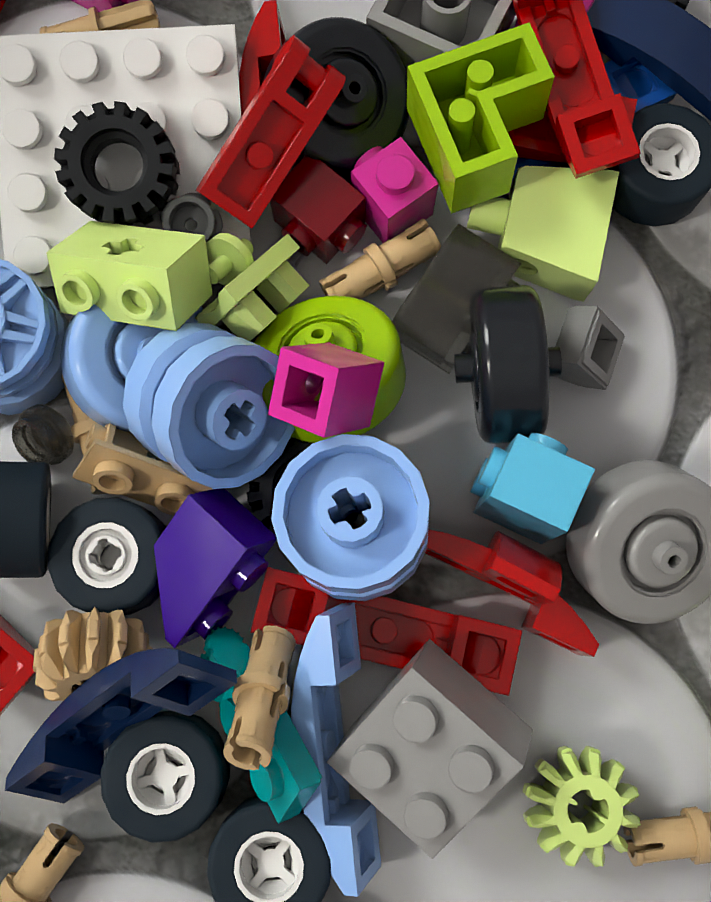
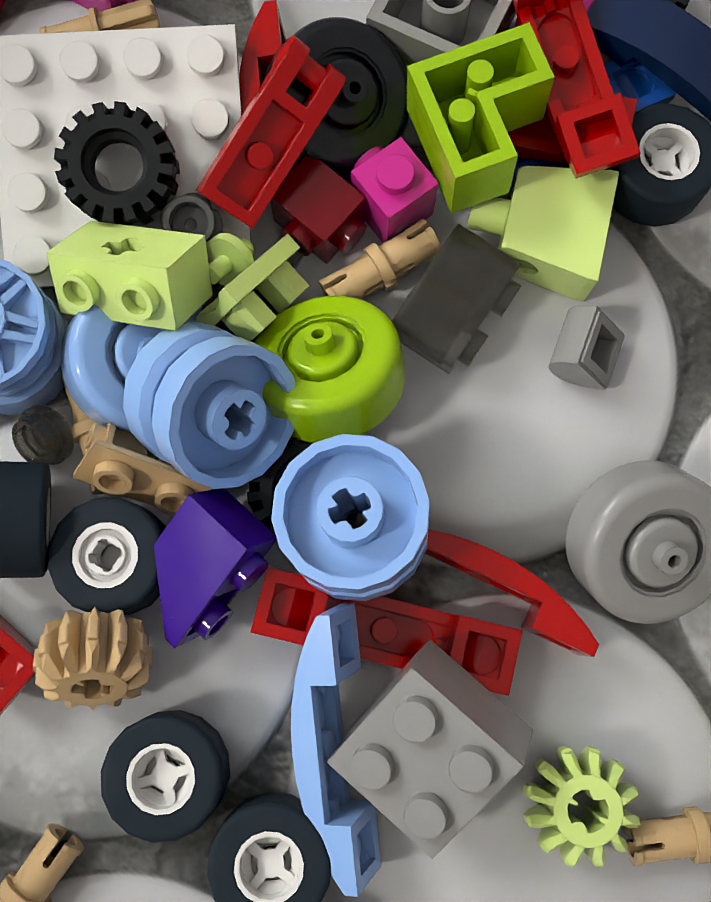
(71, 742): dark blue slope -> none
(260, 699): tan pin -> none
(292, 772): teal hinge -> none
(347, 385): dark pink brick -> none
(508, 363): black wheel -> none
(523, 569): red slope -> none
(531, 487): medium azure brick -> none

